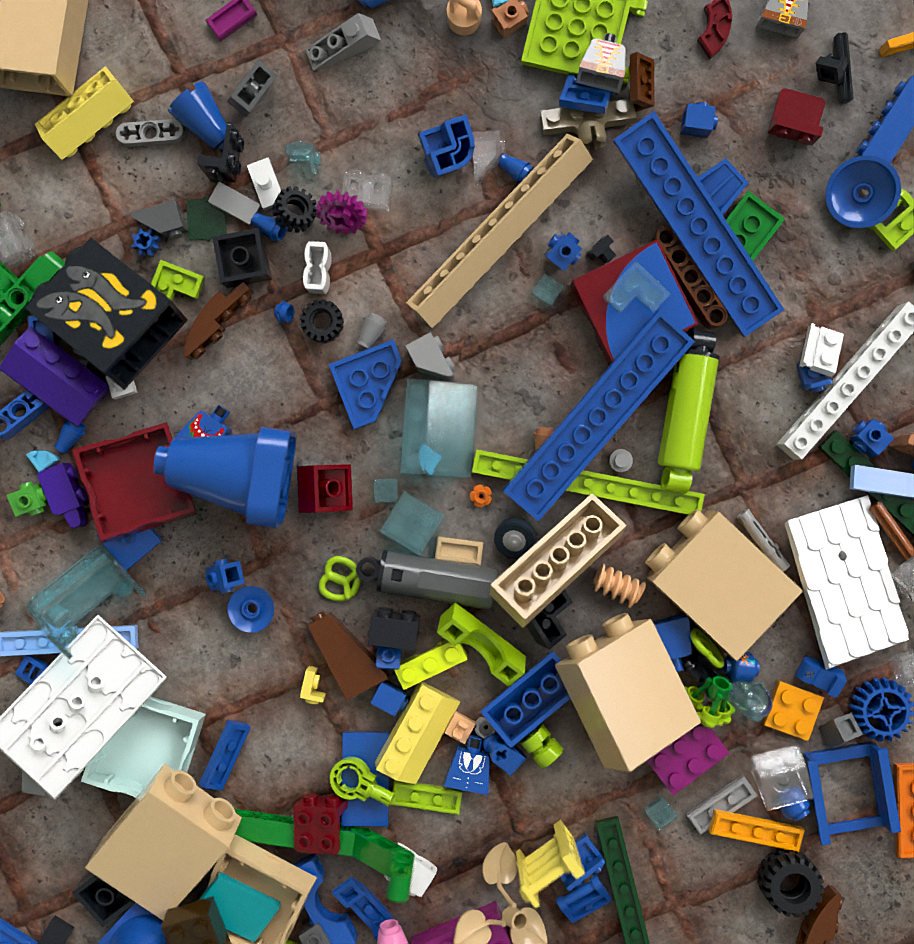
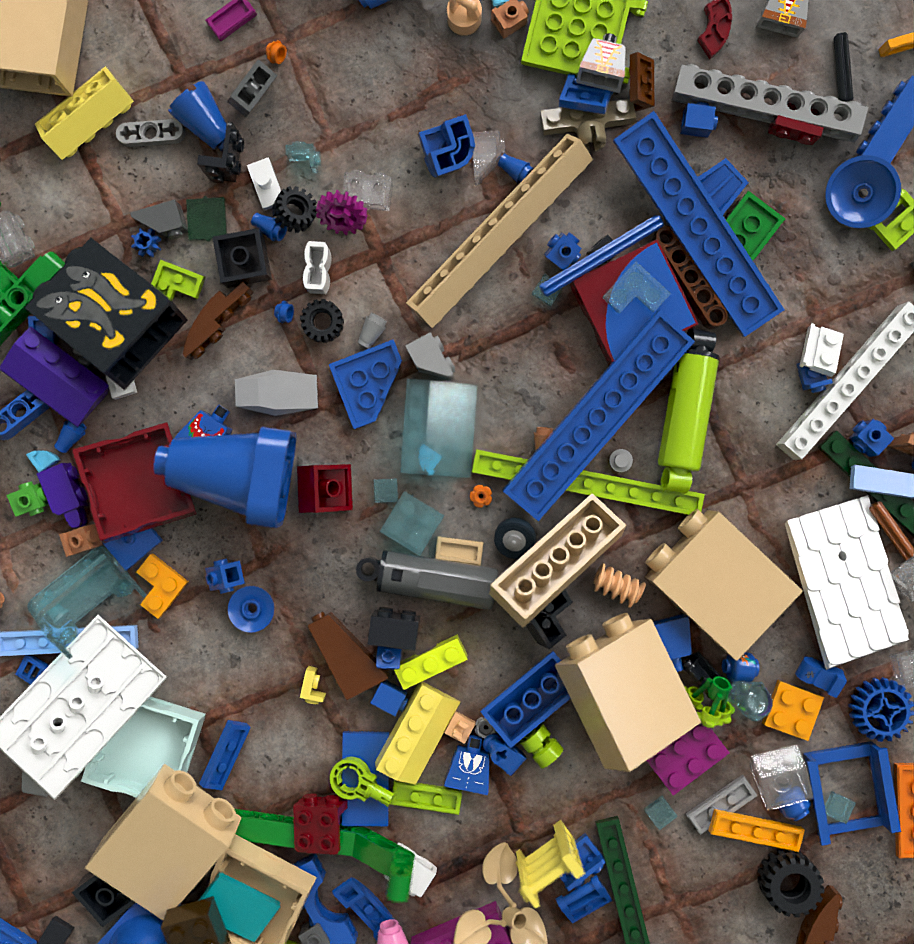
(80, 540): none -> nougat brick
(166, 585): none -> light orange plate
(234, 203): light grey tile -> none
(276, 52): none -> orange plate
(277, 392): none -> light grey piece
(340, 579): lime piece -> none
(343, 42): light grey slope -> none
(462, 627): lime arch -> none
(601, 255): none -> blue axle
(706, 647): lime piece -> none
(755, 108): none -> light grey brick
(761, 538): light grey pin -> none
(830, 69): black tile -> none
(839, 807): none -> clear light blue tile
(840, 730): dark grey panel -> none

